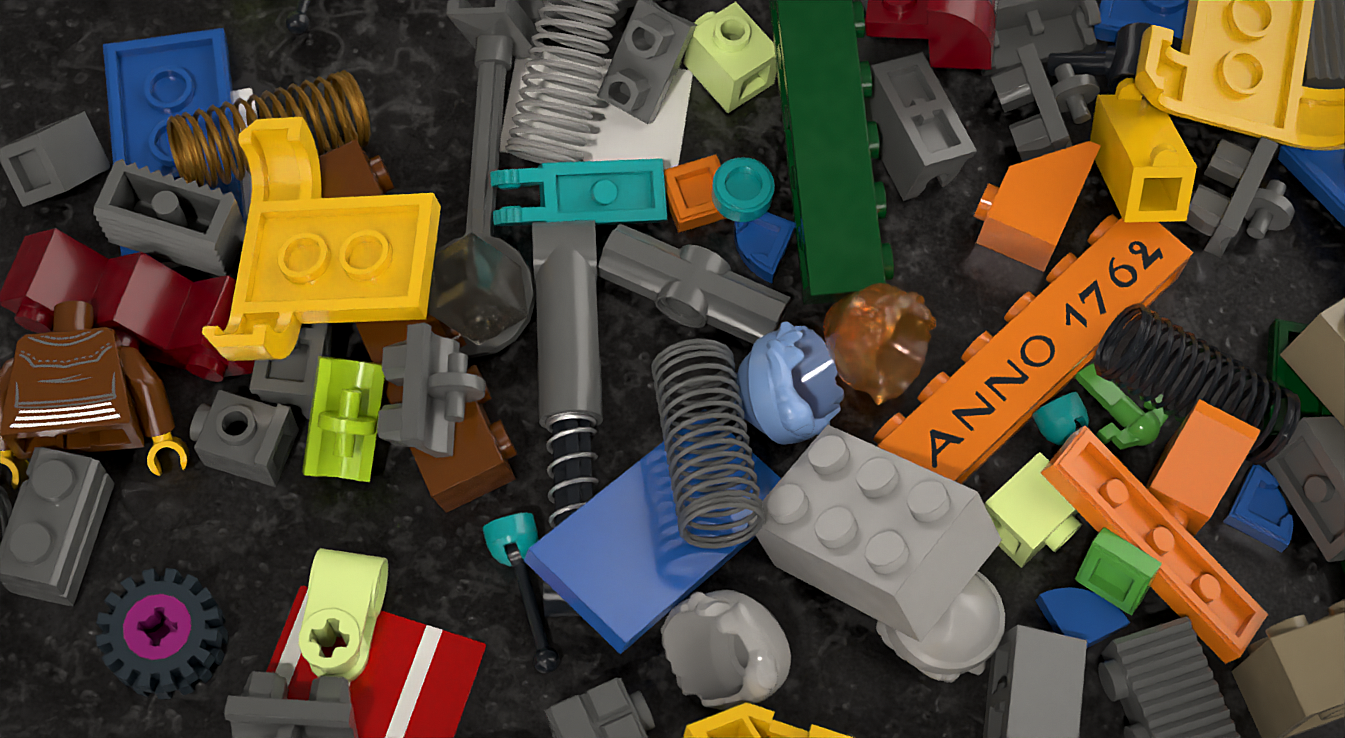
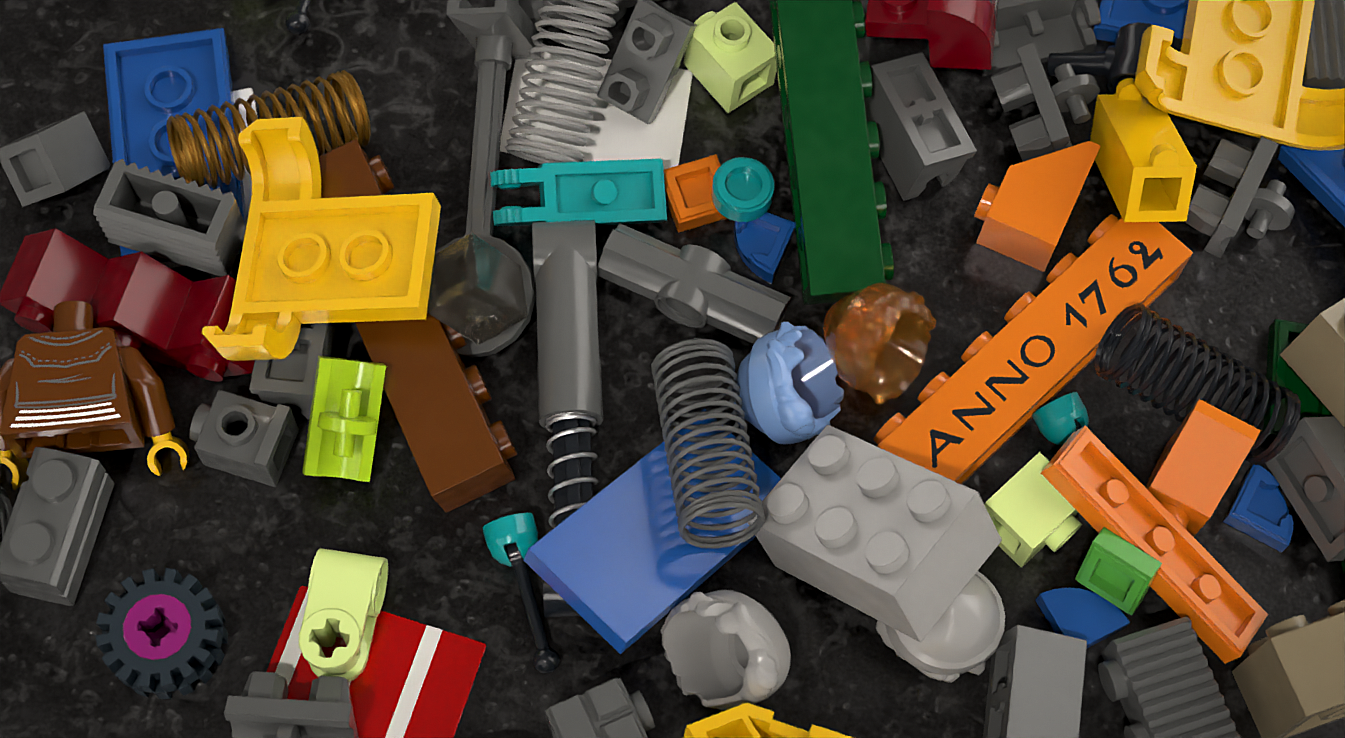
(433, 391): dark grey hips -> none
(1138, 426): bright green piece -> none

